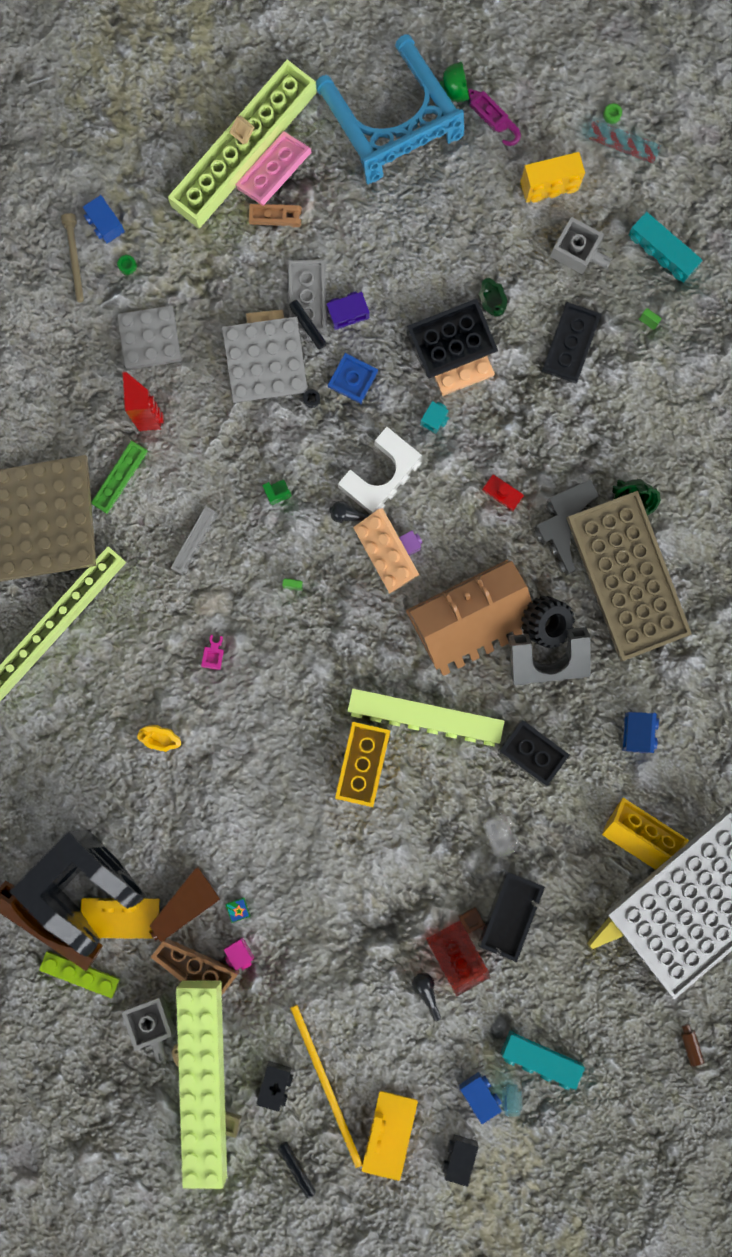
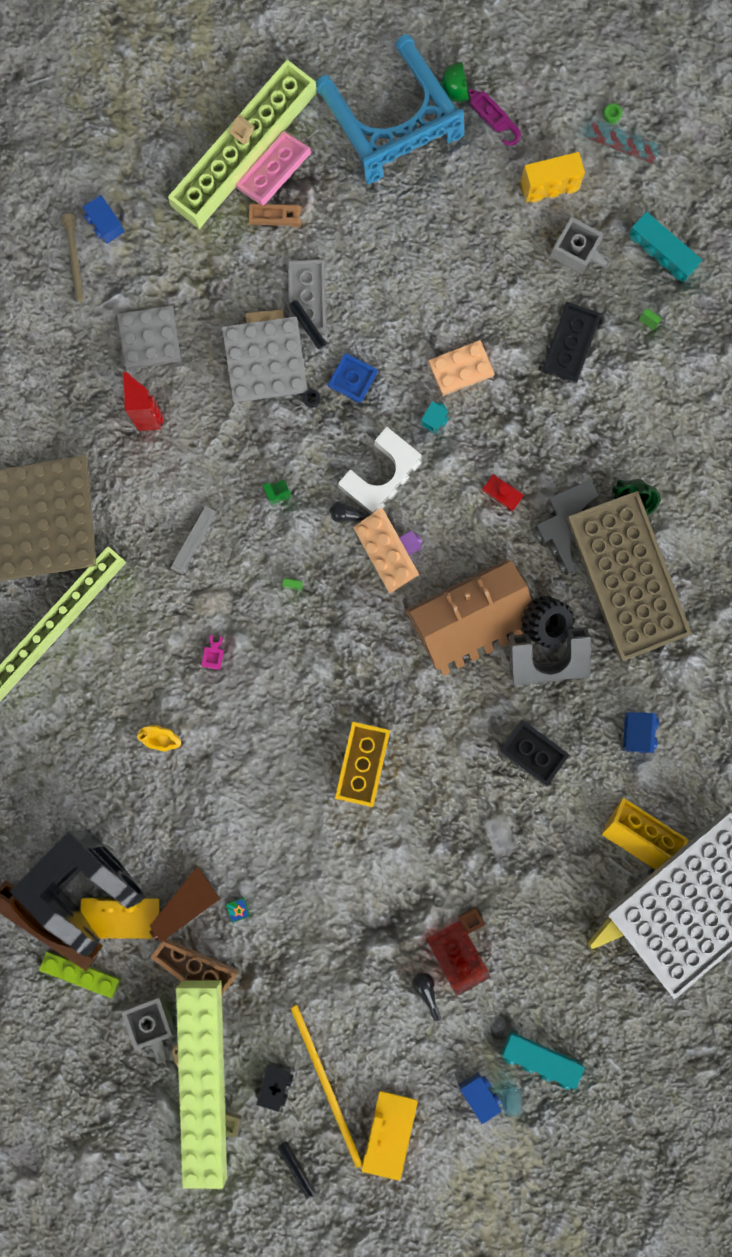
(119, 477): bright green tile -> none
(127, 264): green tile -> none
(239, 955): dark pink brick -> none
(347, 310): dark purple brick -> none
(425, 716): yellowish green brick -> none
(451, 339): black slope -> none
(460, 1160): black brick -> none
(493, 297): dark green arm -> none
(511, 916): black piece -> none
(691, 1046): reddish brown cylinder -> none

